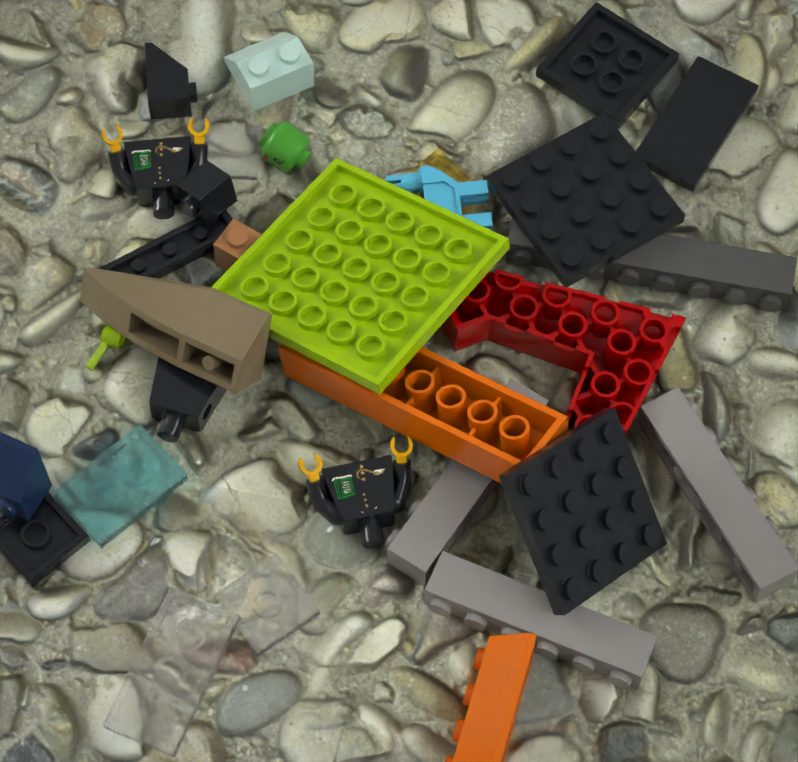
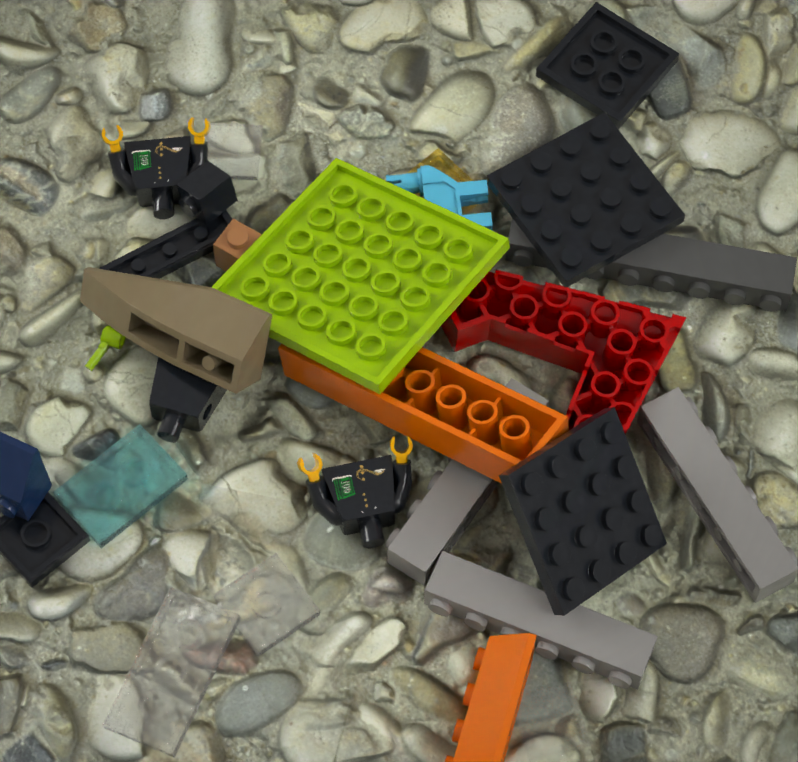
(168, 85): black slope -> none
(271, 70): light aqua slope -> none
(285, 146): bright green head -> none
(696, 123): black tile -> none

